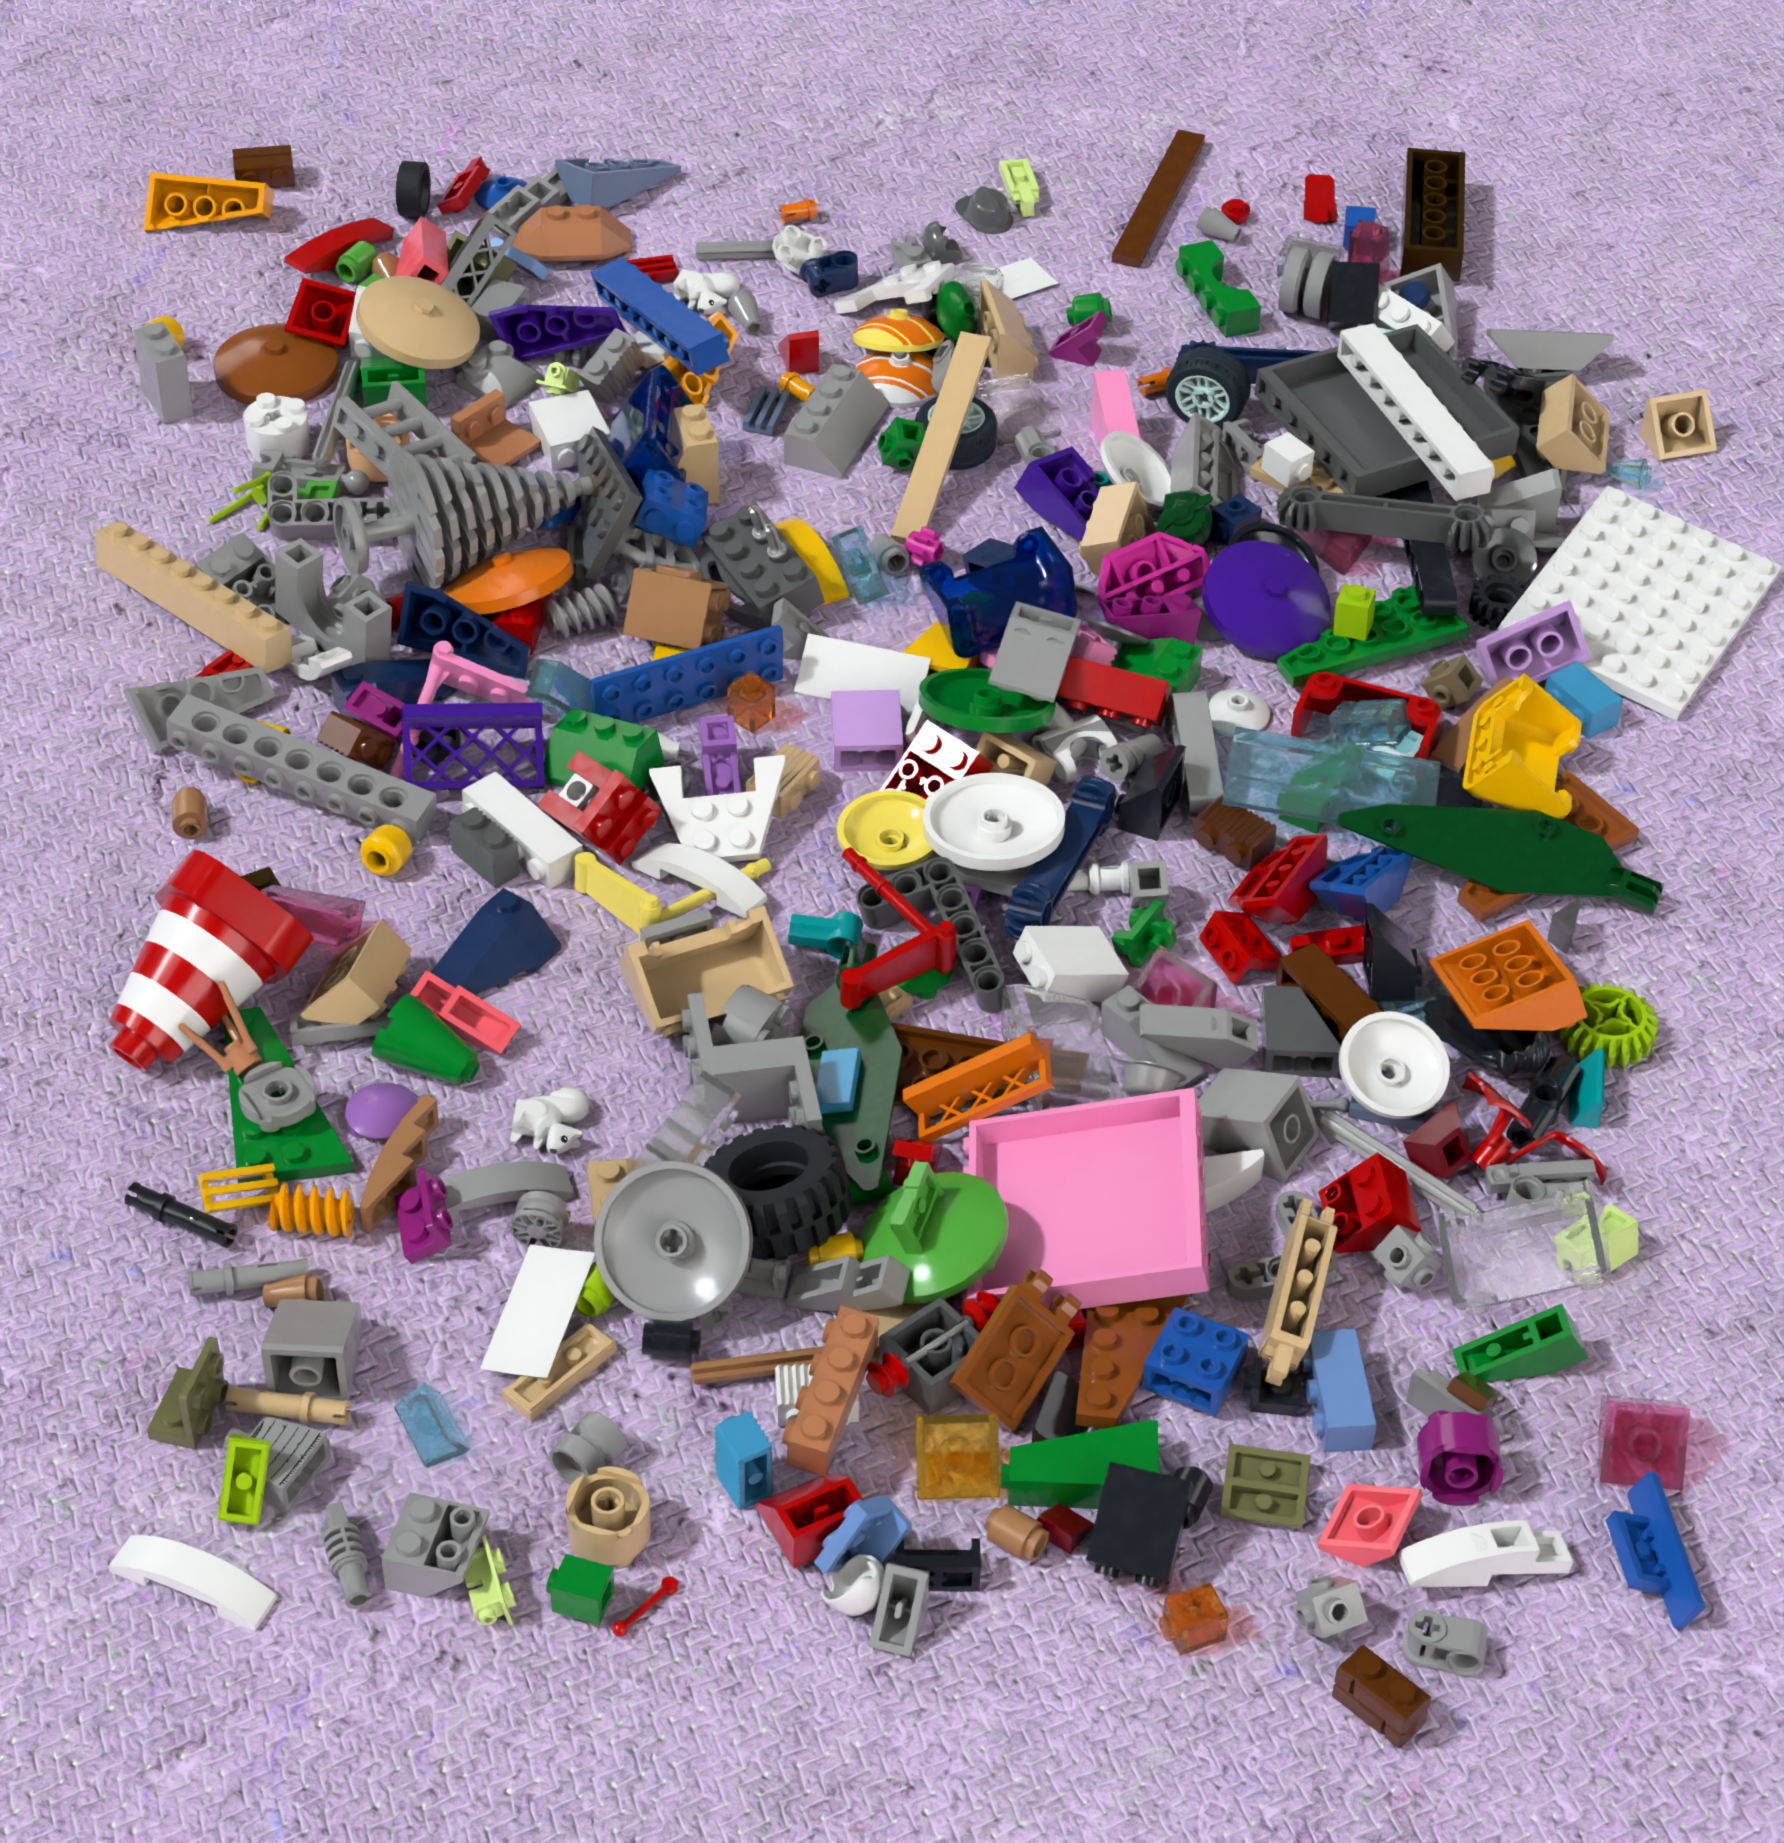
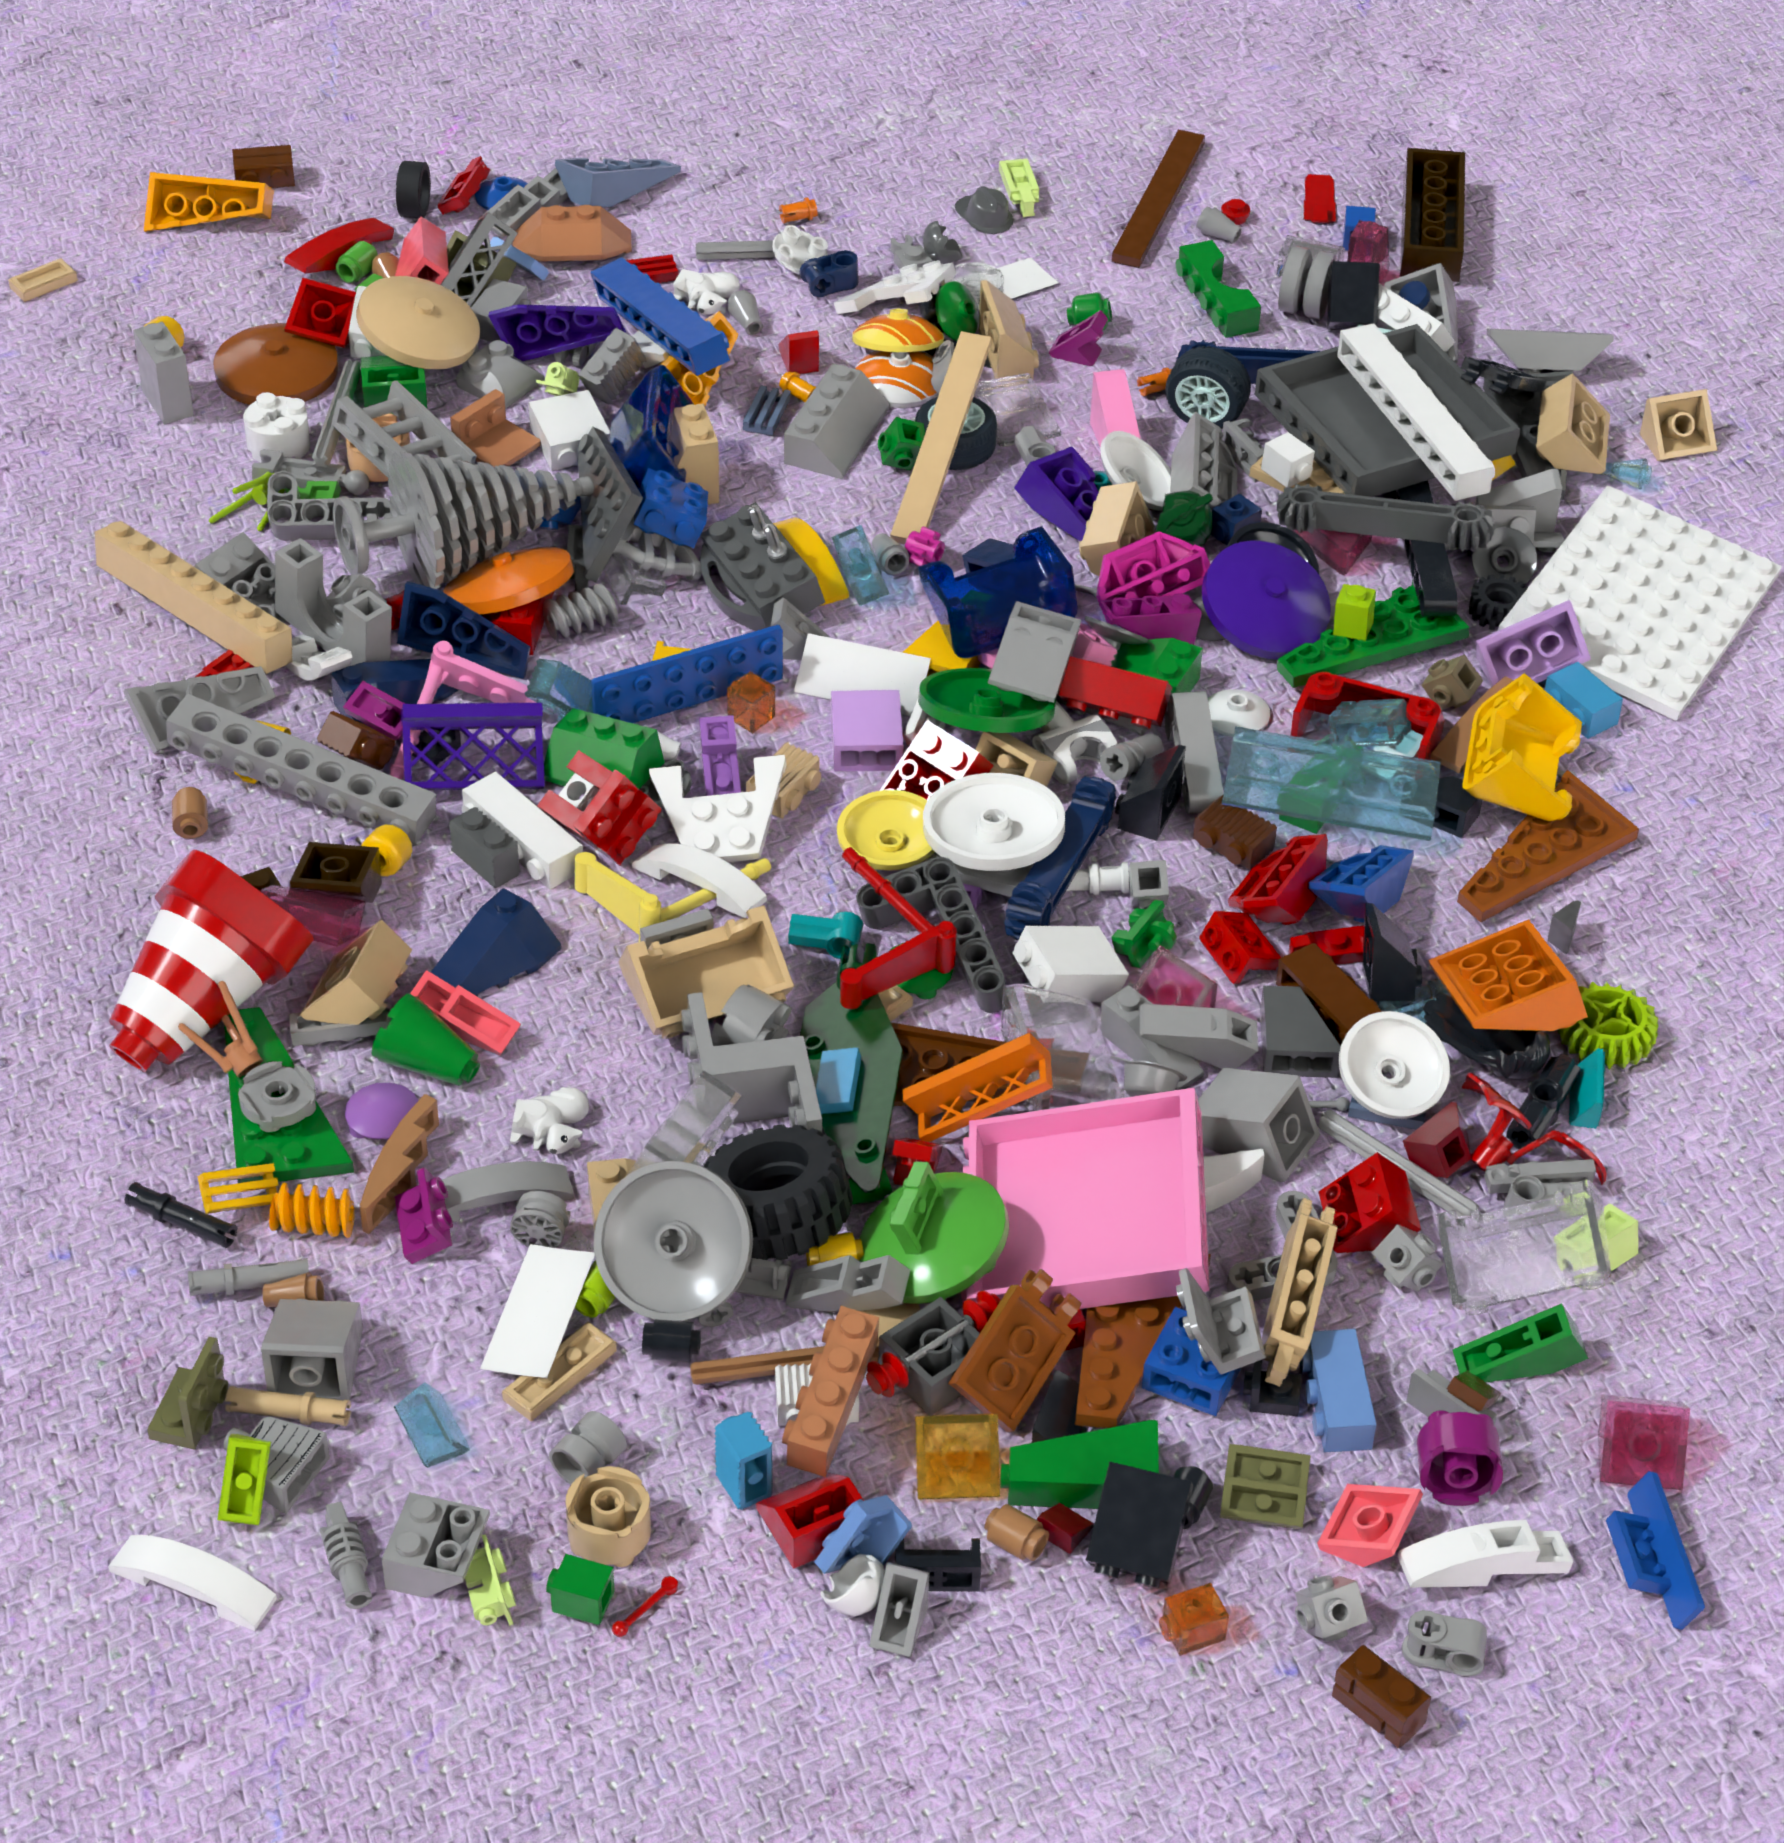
(42, 279): none -> tan tile
(339, 871): none -> dark brown slope
(676, 607): medium nougat brick -> none
(1222, 1326): none -> light grey bracket
(1508, 851): dark green wing -> none

